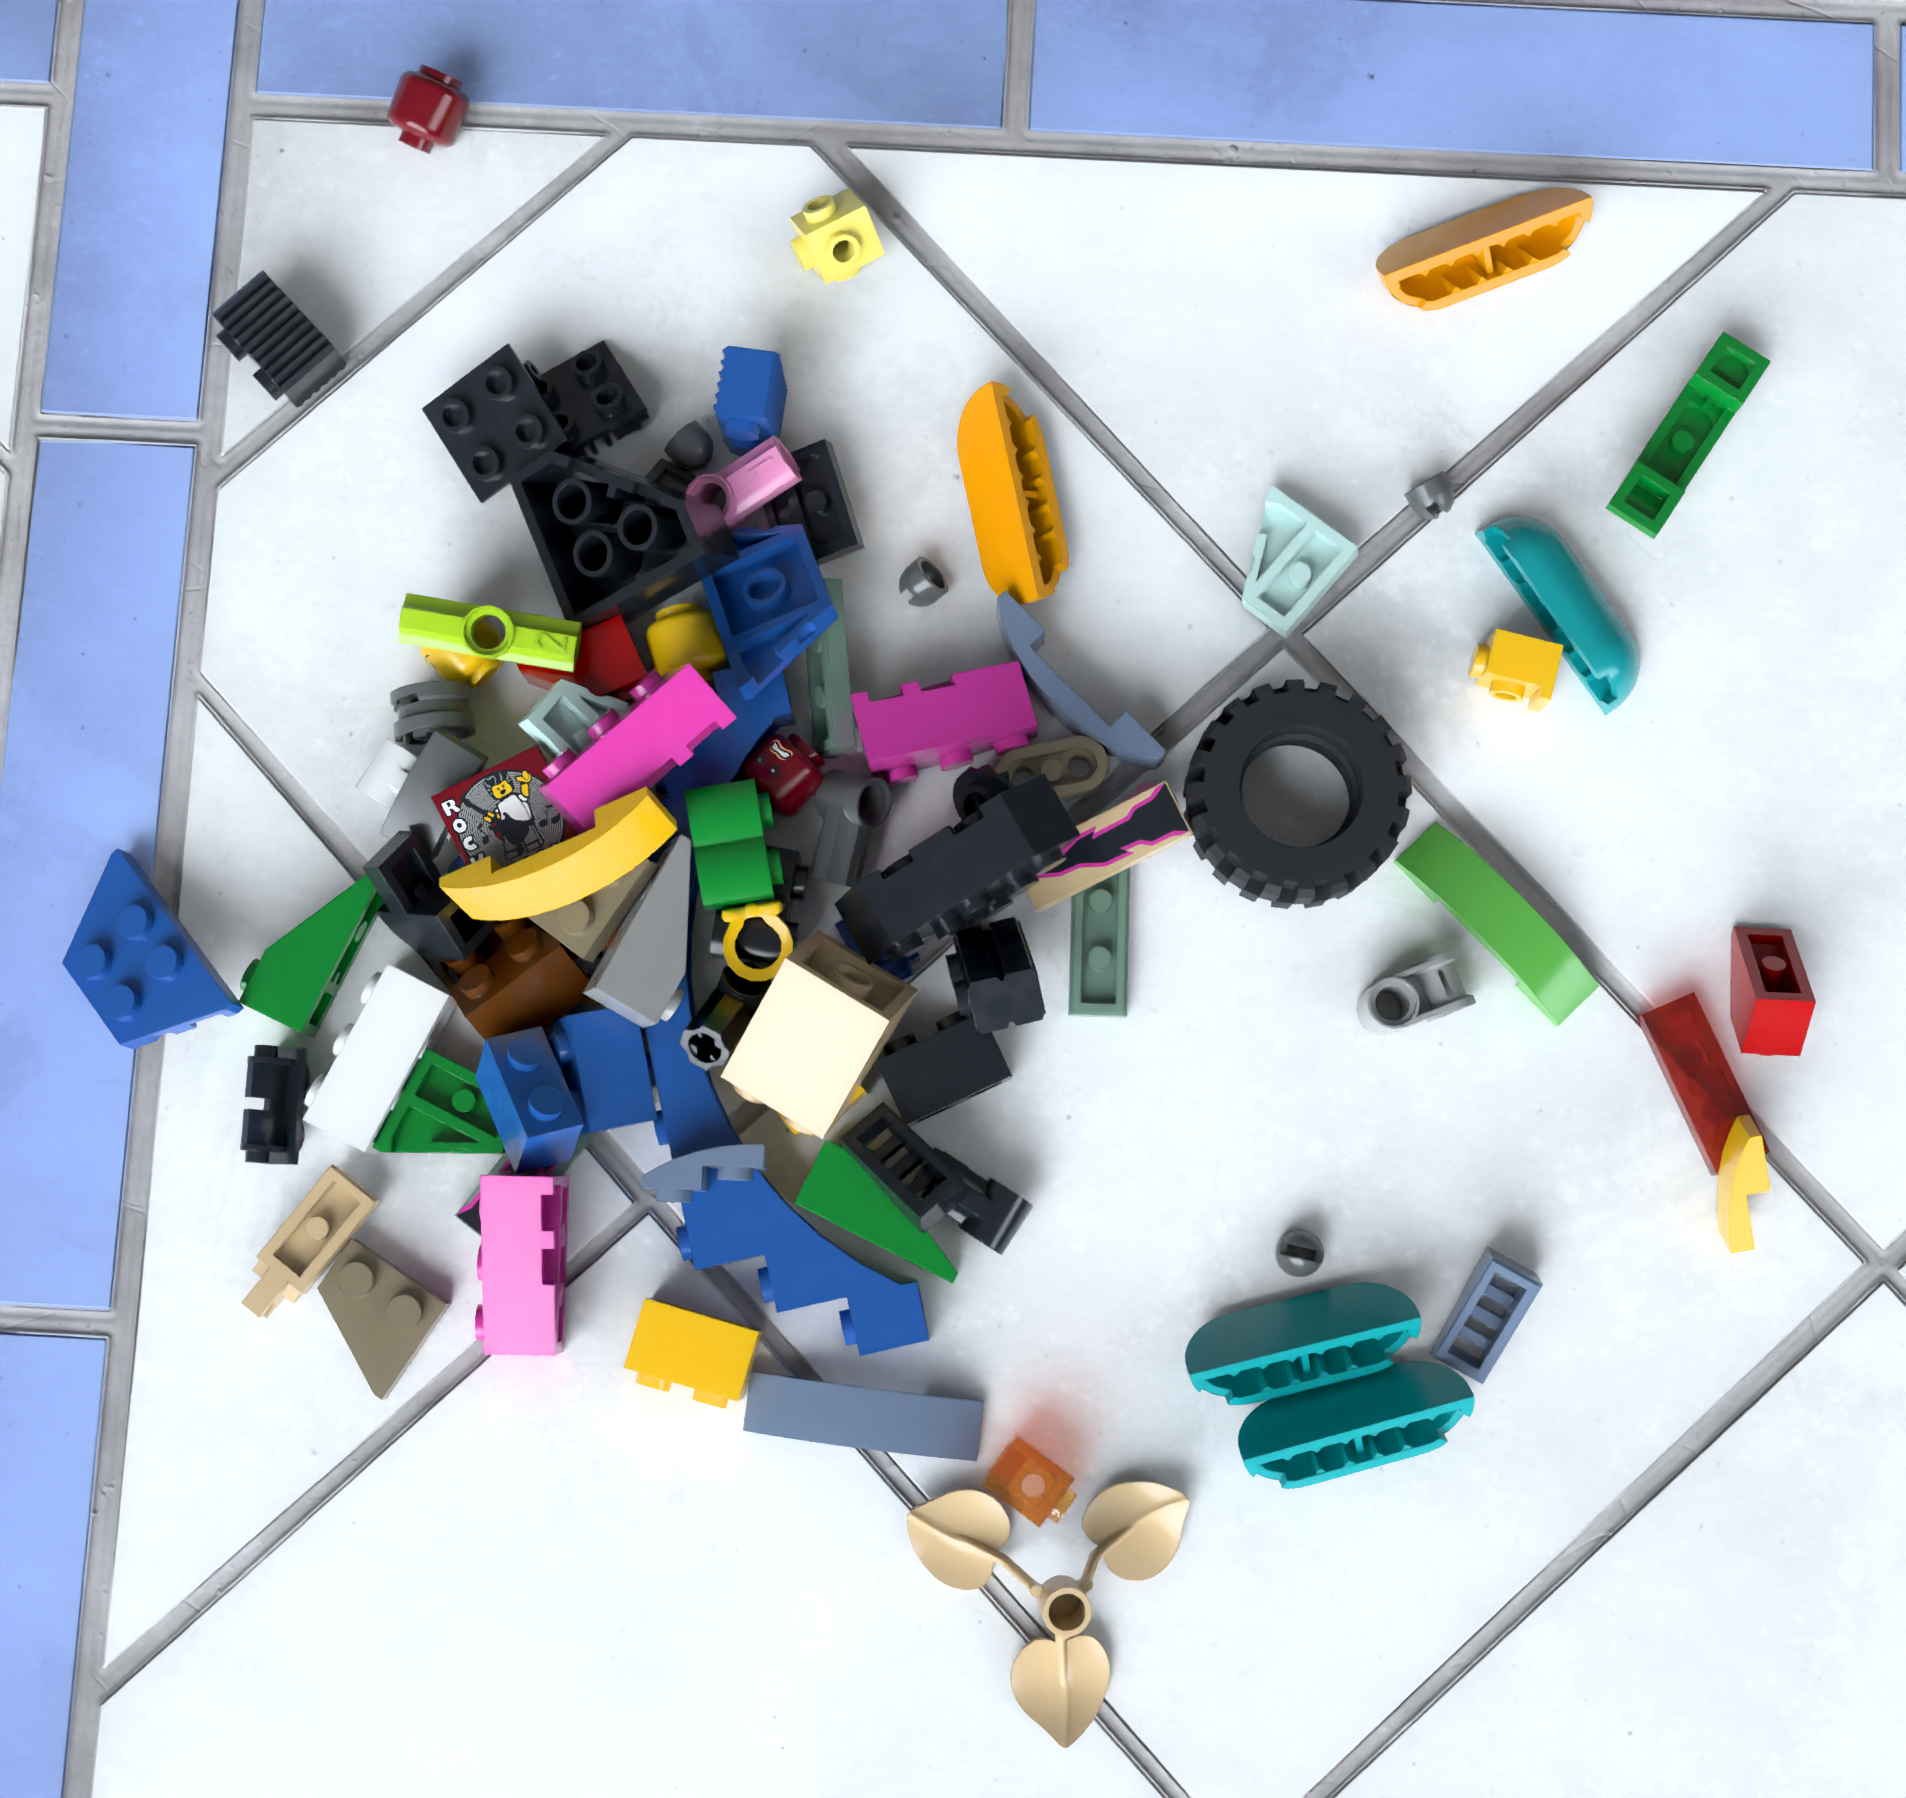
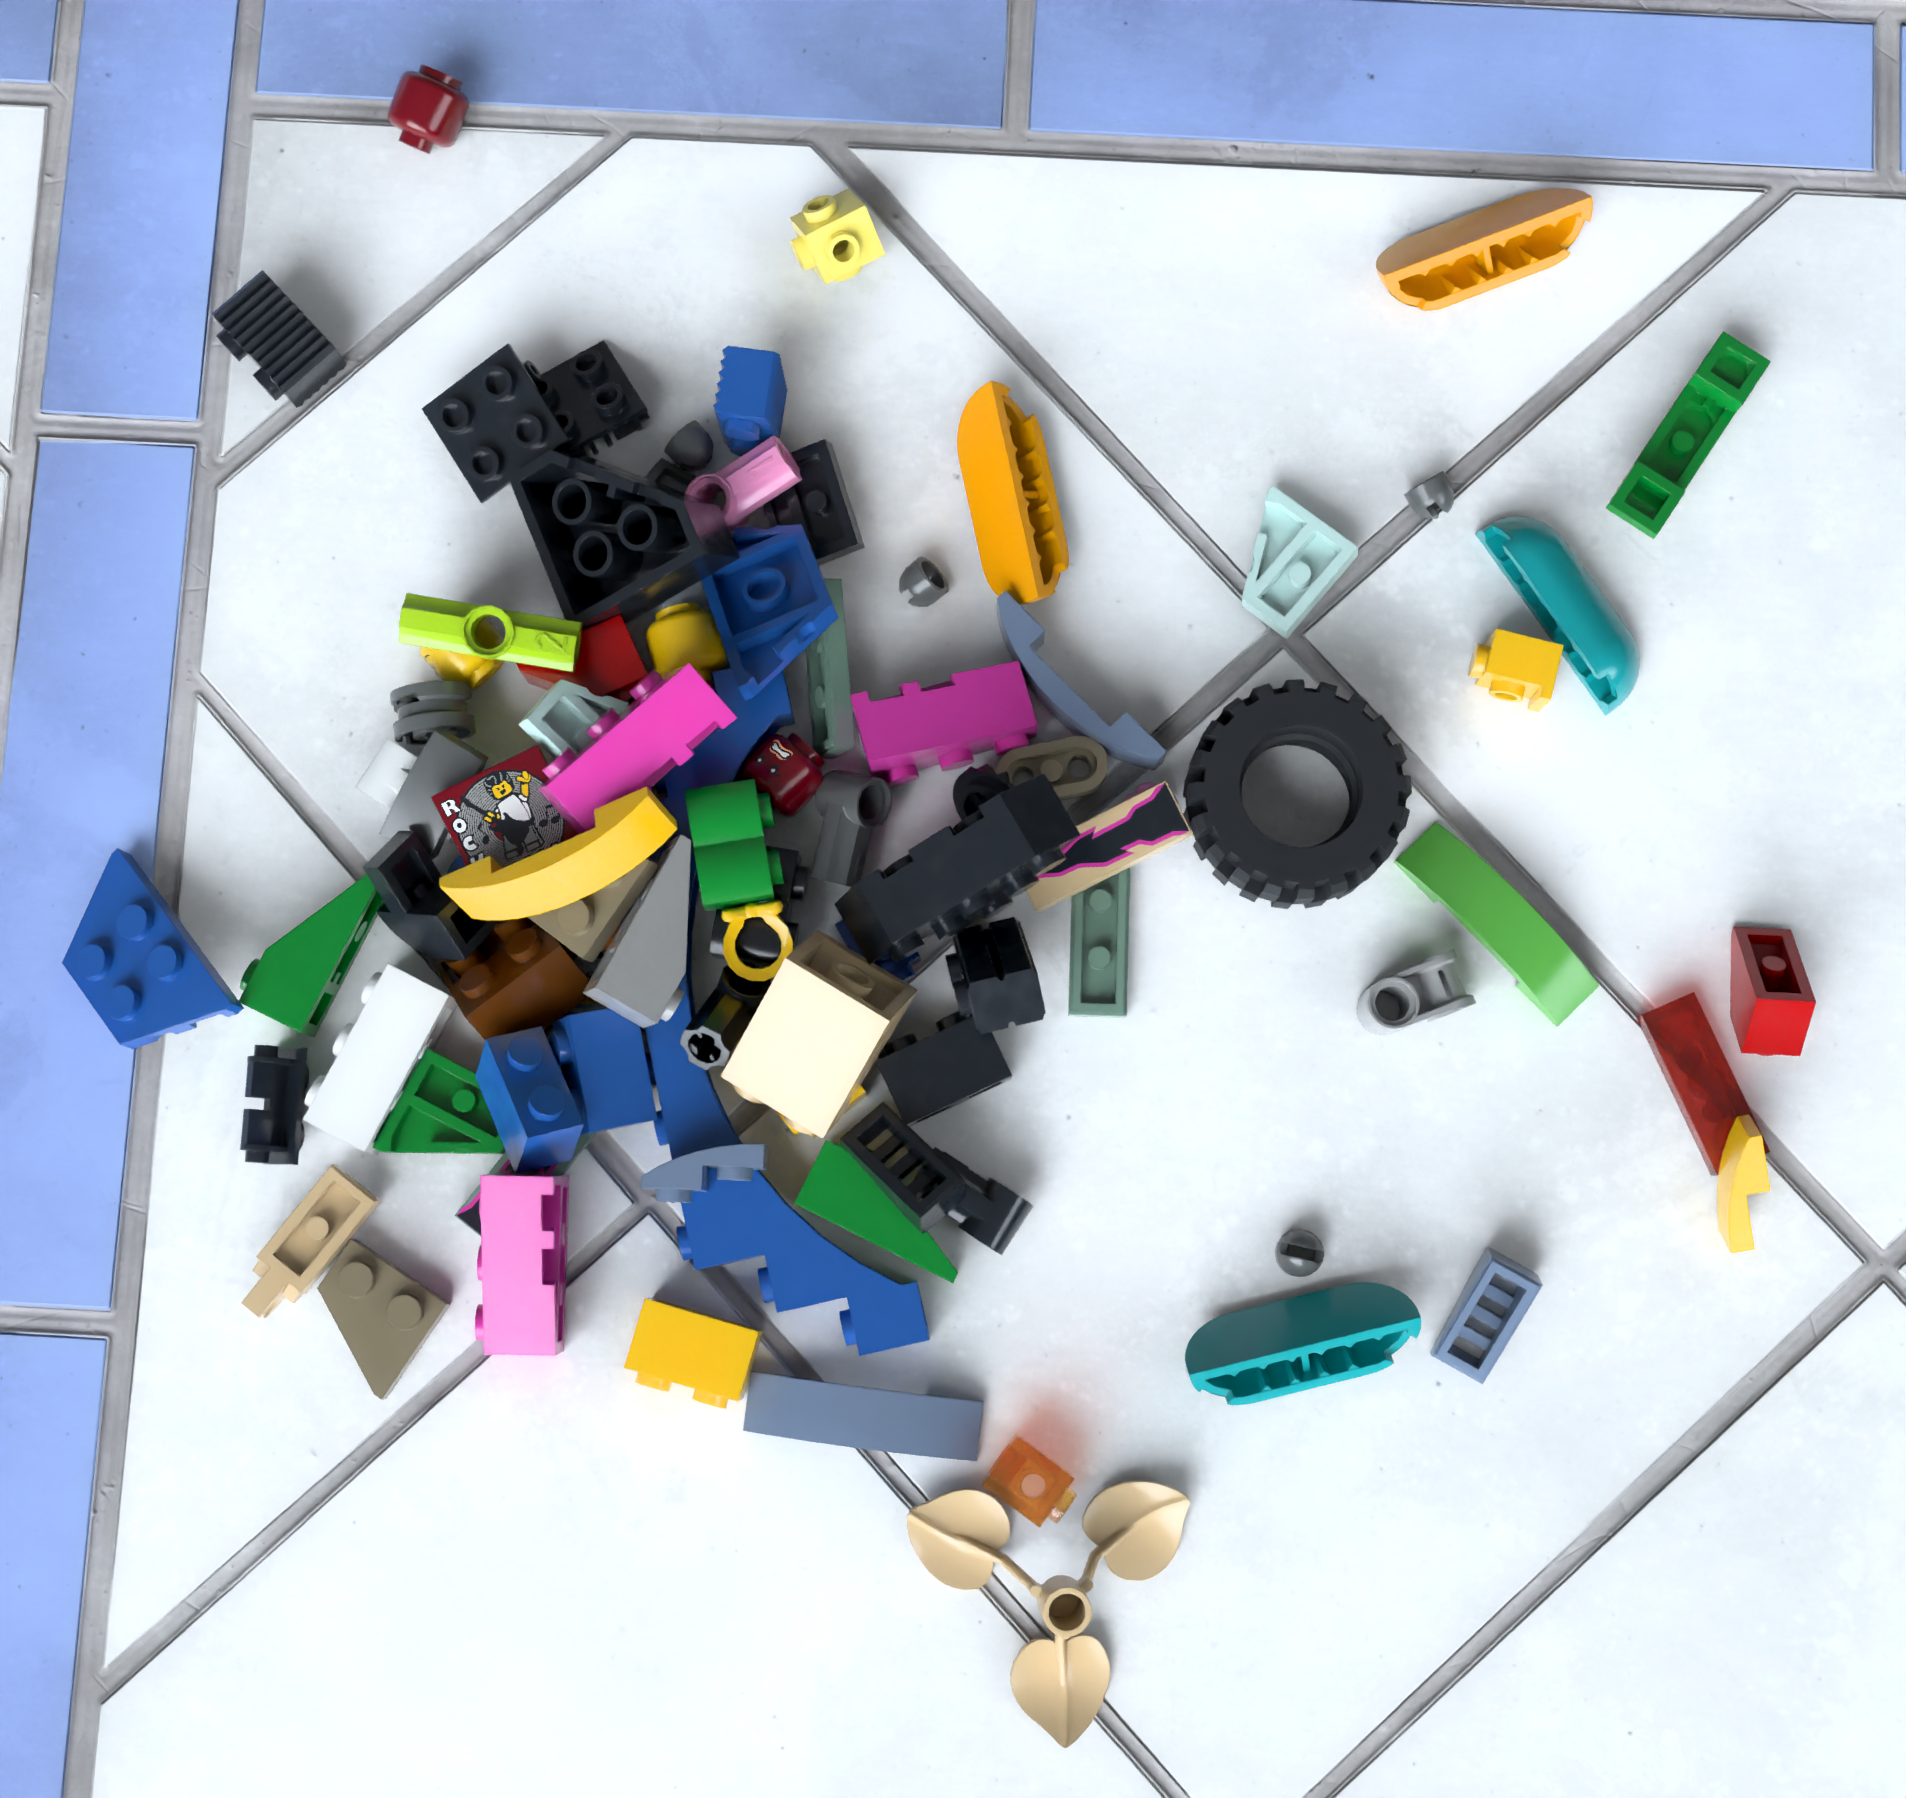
(1354, 1424): teal brick -> none

